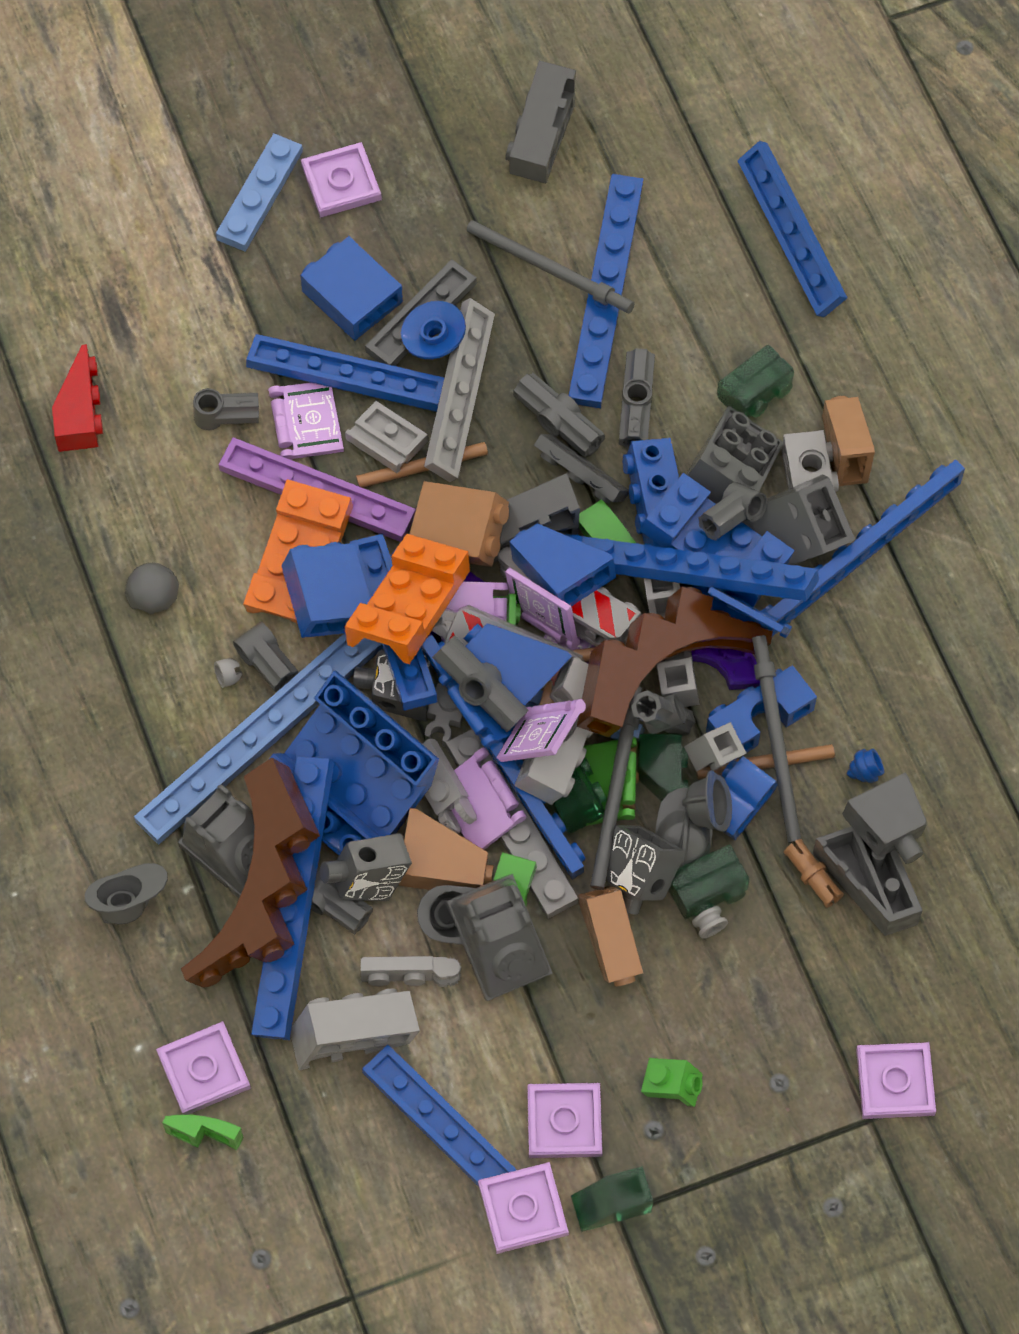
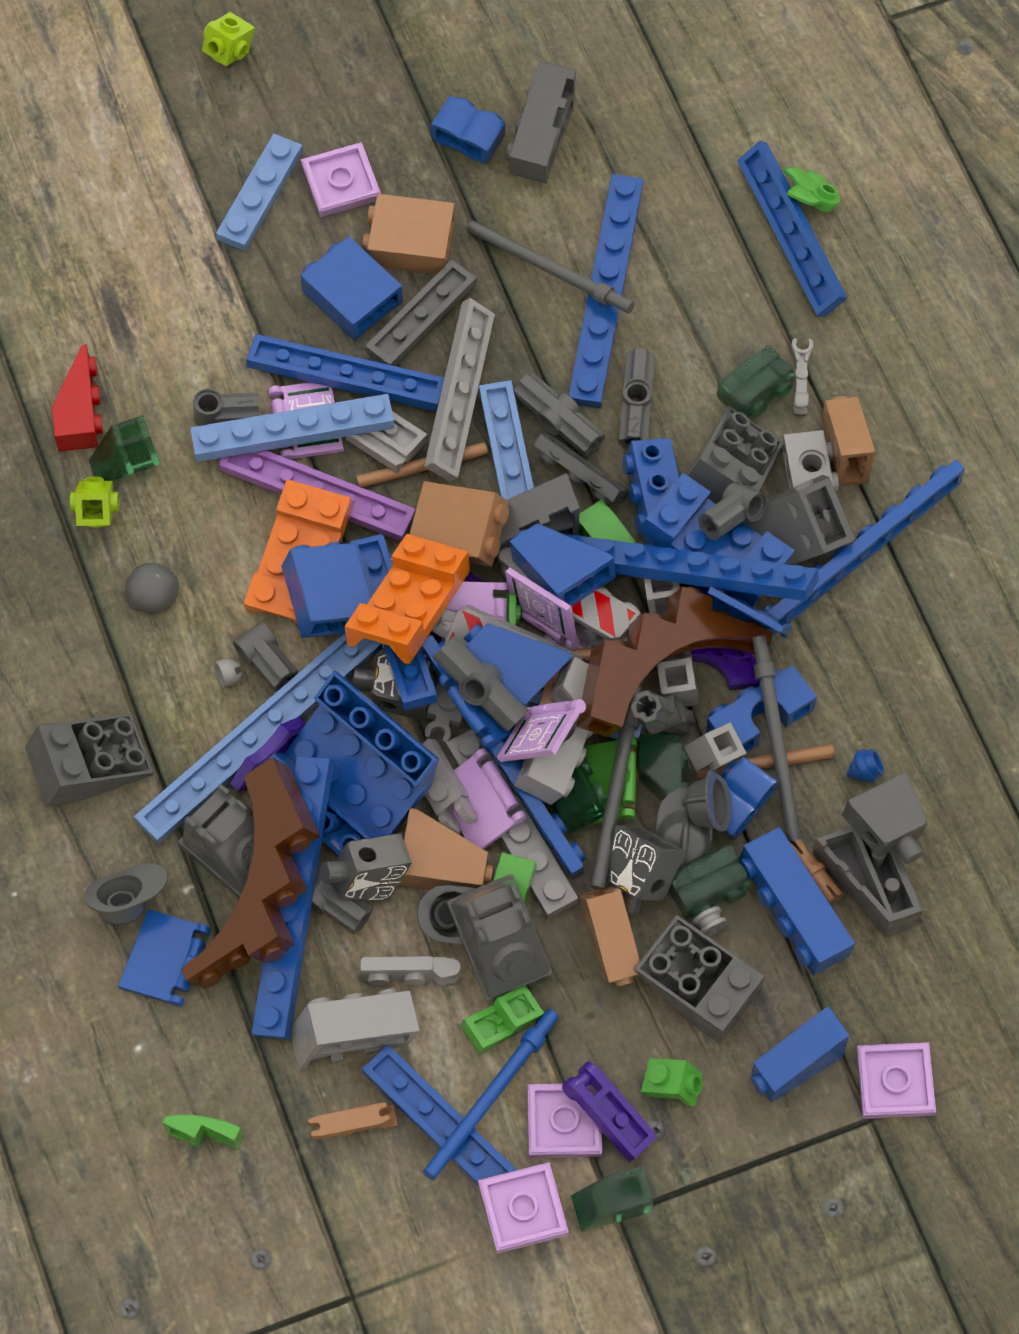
(87, 757): none -> dark grey slope
(92, 512): none -> lime brick
(124, 450): none -> clear green slope
(159, 954): none -> blue piece
(203, 1068): lavender tile -> none
(227, 39): none -> lime brick
(277, 743): none -> dark purple tile
(292, 427): none -> medium blue plate
(354, 1120): none -> medium nougat piece
(410, 233): none -> medium nougat brick
(429, 320): blue dish -> none
(468, 129): none -> blue brick
(502, 1020): none -> bright green slope
(505, 438): none -> medium blue plate
(530, 1043): none -> blue bar
(610, 1111): none -> dark purple plate
(700, 978): none -> dark grey slope
(796, 902): none -> blue brick
(800, 1055): none -> blue slope
(801, 360): none -> light grey piece
(812, 189): none -> bright green plate

